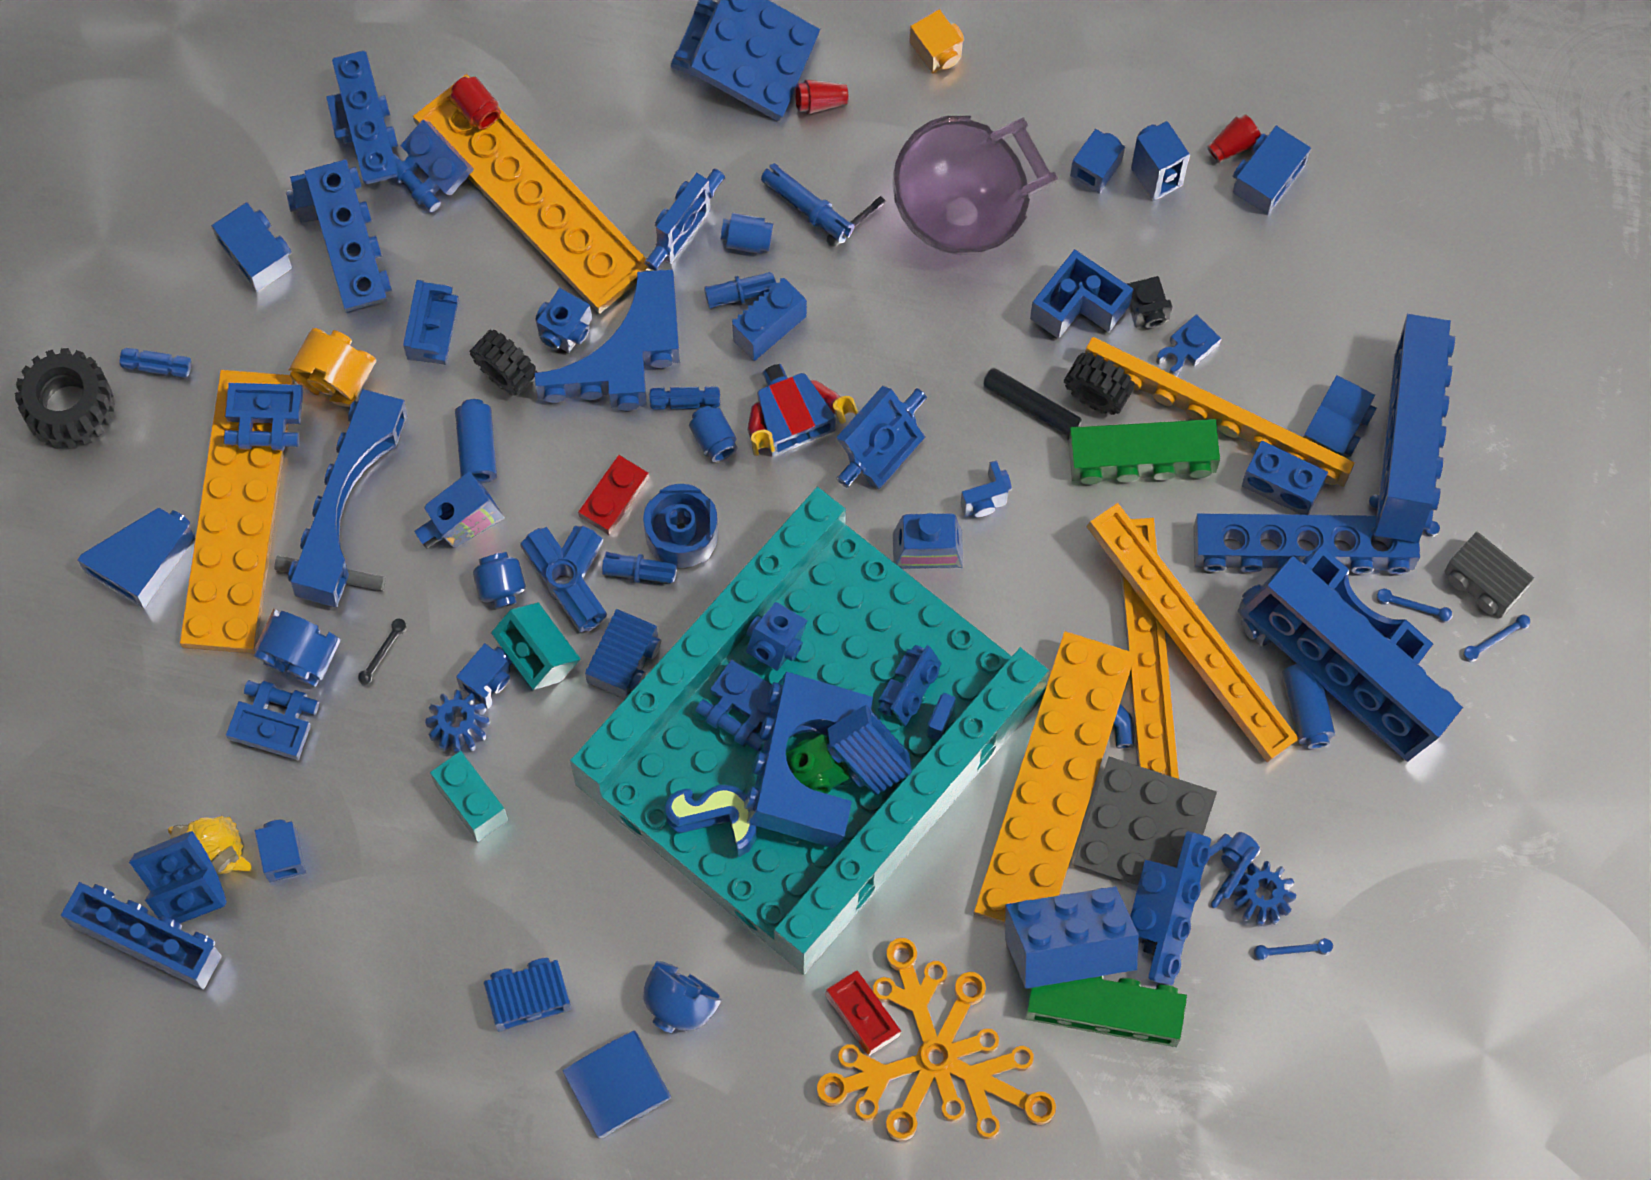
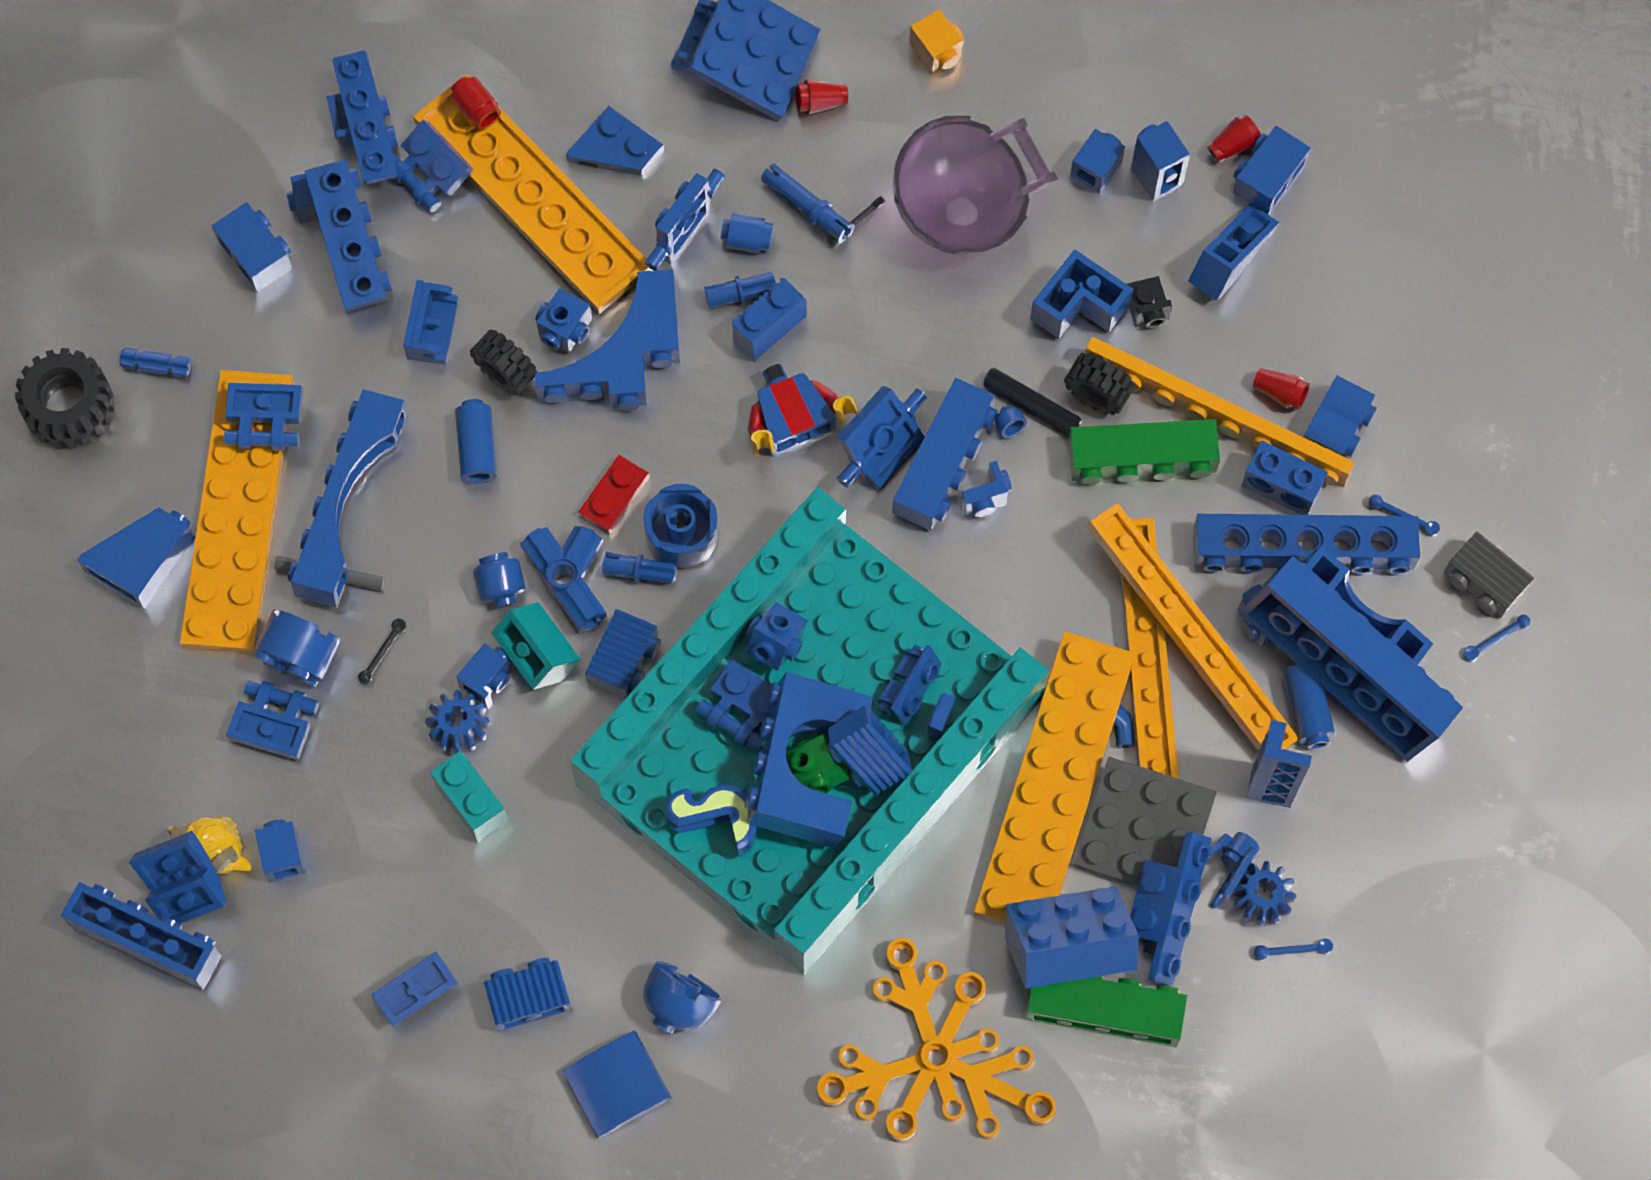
(331, 366): light orange brick -> none
(414, 989): none -> blue hinge
(459, 513): blue torso -> none
(616, 144): none -> blue wing
(684, 397): blue axle -> none
(713, 433): blue brick -> none
(863, 1012): red plate -> none
(928, 541): blue torso -> none
(943, 455): none -> blue brick
(1010, 421): none -> blue hinge
(1190, 343): blue plate -> none
(1232, 251): none -> blue slope
(1277, 771): none -> blue fence
(1282, 387): none -> red cone
(1385, 596): blue hinge -> none
(1415, 429): blue brick -> none

